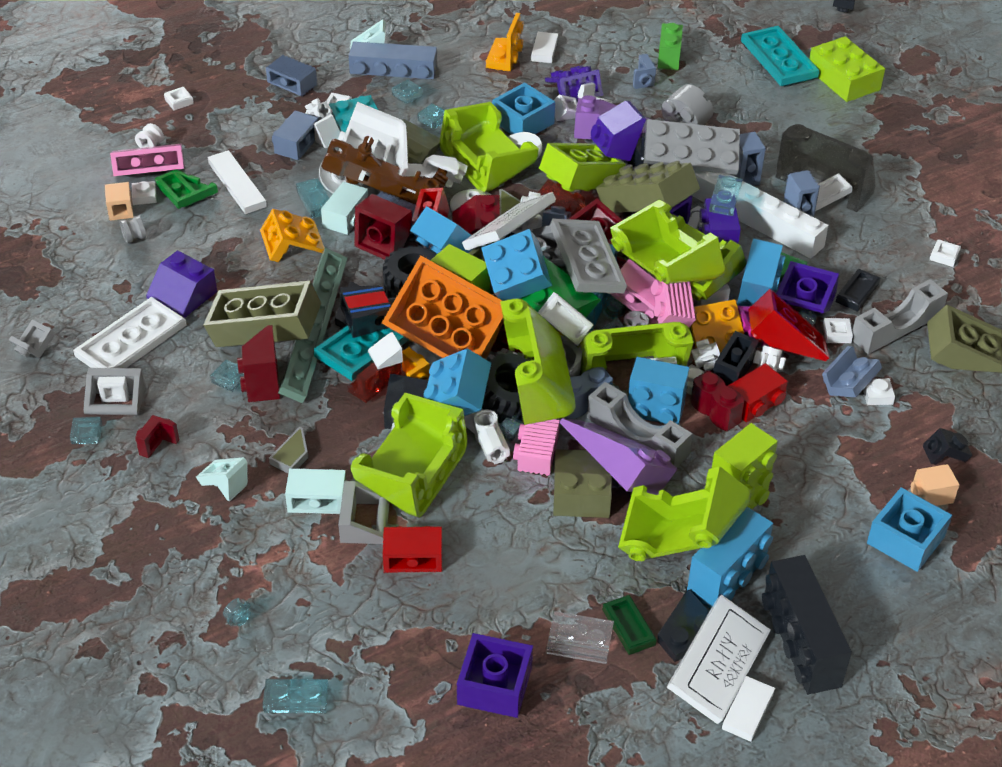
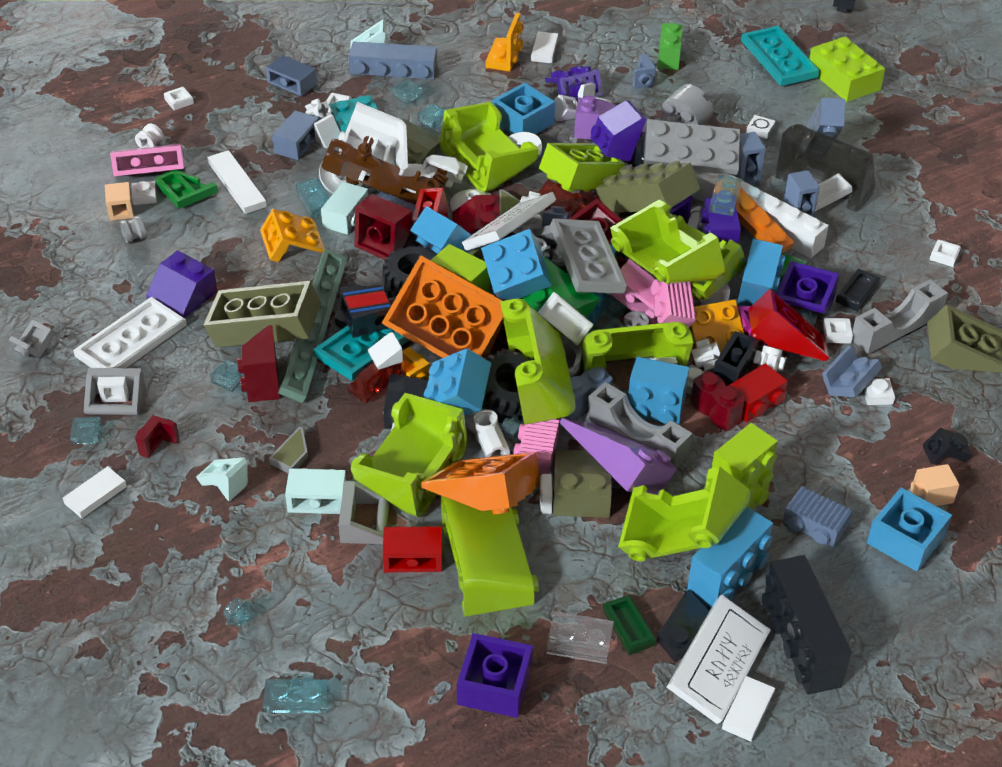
(94, 492): none -> white tile
(488, 482): none -> orange slope
(488, 558): none -> lime windscreen
(546, 493): none -> white tile
(760, 223): none -> orange plate
(761, 125): none -> white tile
(817, 517): none -> sand blue brick
(828, 117): none -> sand blue brick

